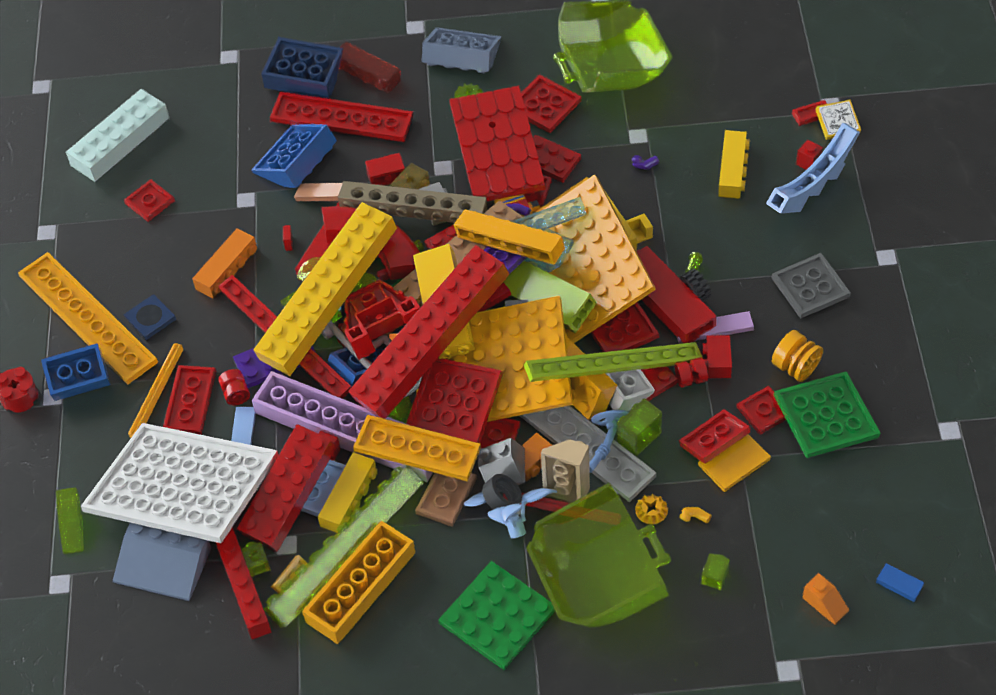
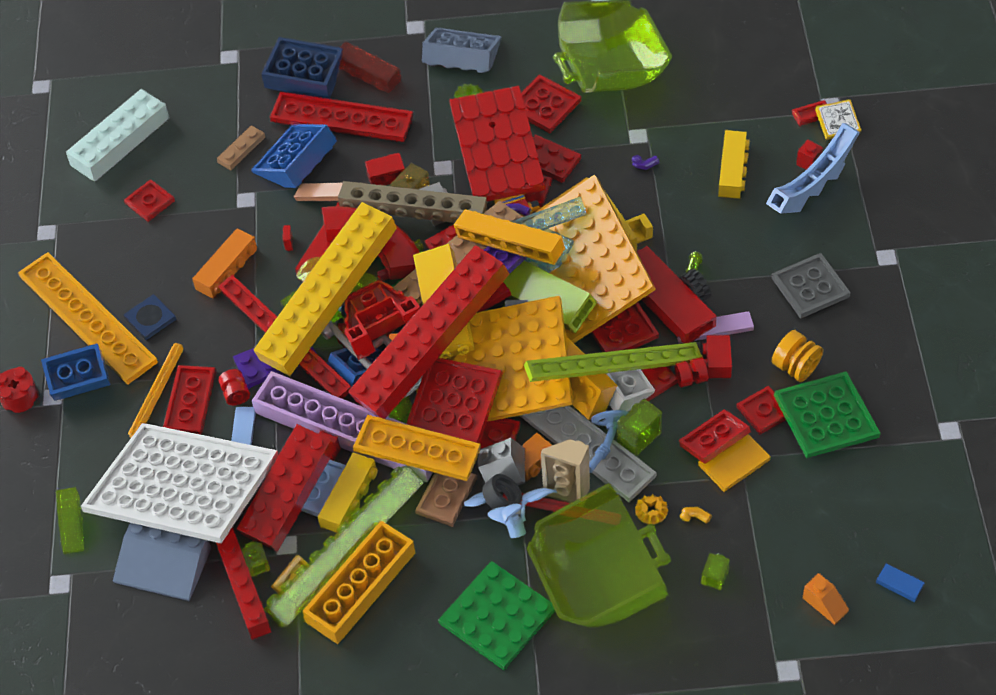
(241, 147): none -> medium nougat plate

